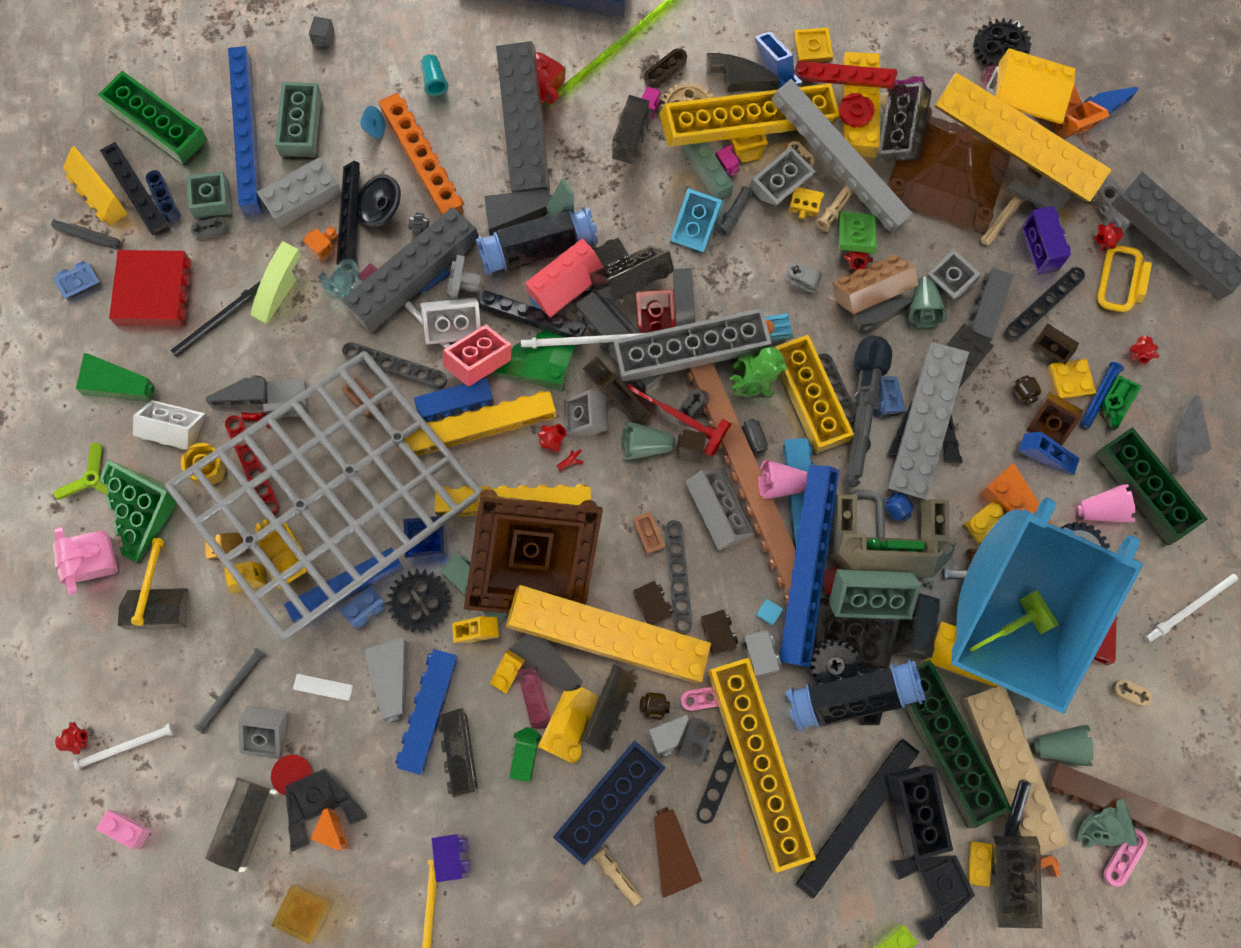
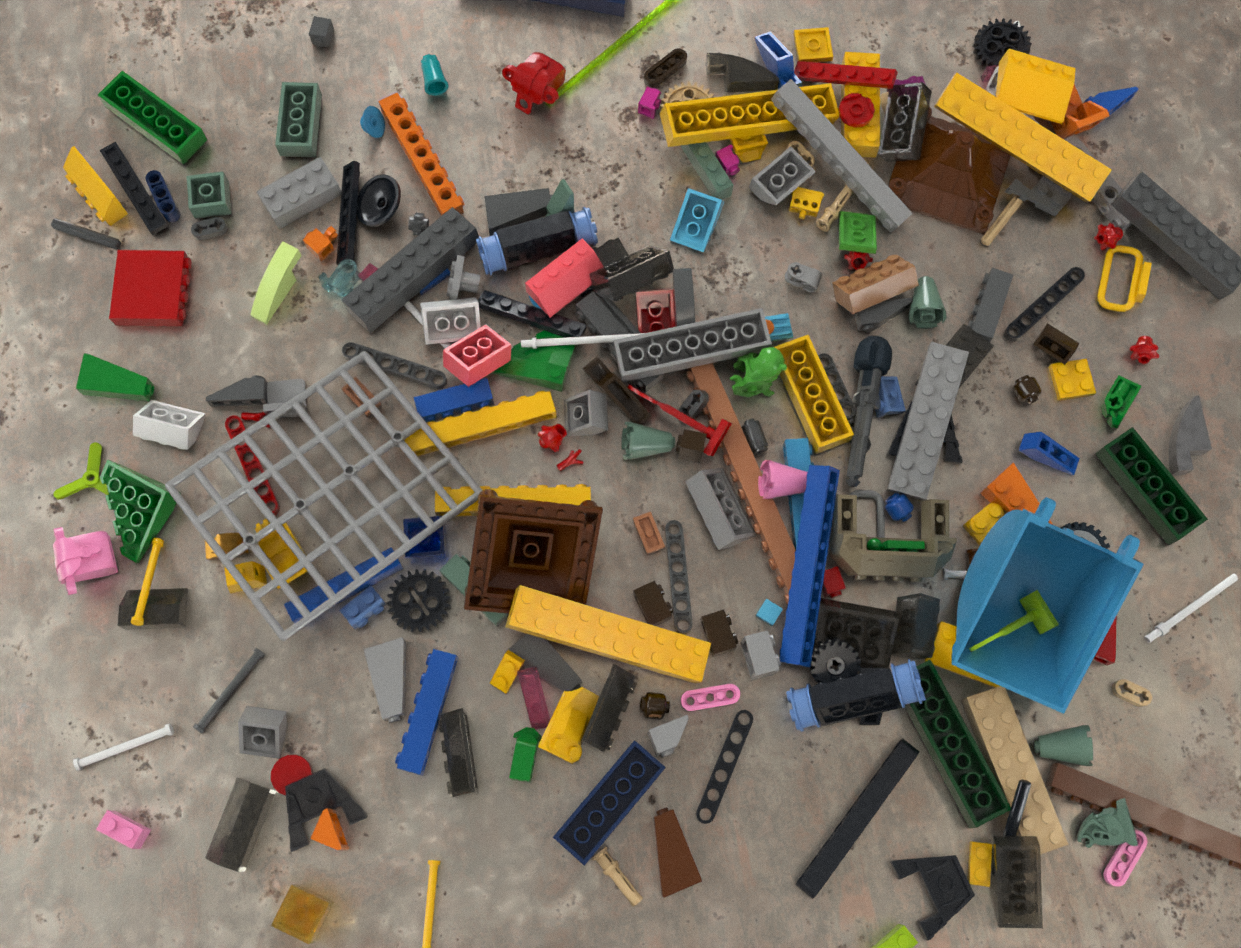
(72, 739): red rock -> none
(76, 280): medium blue bracket -> none
(213, 471): yellow brick -> none
(244, 131): blue brick -> none
(246, 295): black bar -> none
(322, 687): white sticker -> none
(450, 857): dark purple brick -> none
(475, 629): yellow brick -> none
(522, 116): dark grey brick -> none
(631, 129): clear smoke brick -> none
(692, 739): dark grey brick -> none
(731, 217): dark grey pin -> none
(761, 765): yellow brick -> none
(874, 594): sand green brick -> none
(920, 812): black brick -> none
(954, 275): light grey slope -> none
(1046, 240): dark purple brick -> none
(1052, 865): orange bracket -> none
(1055, 418): reddish brown slope -> none
(1092, 411): blue axle -> none
(1109, 506): bright pink cone -> none

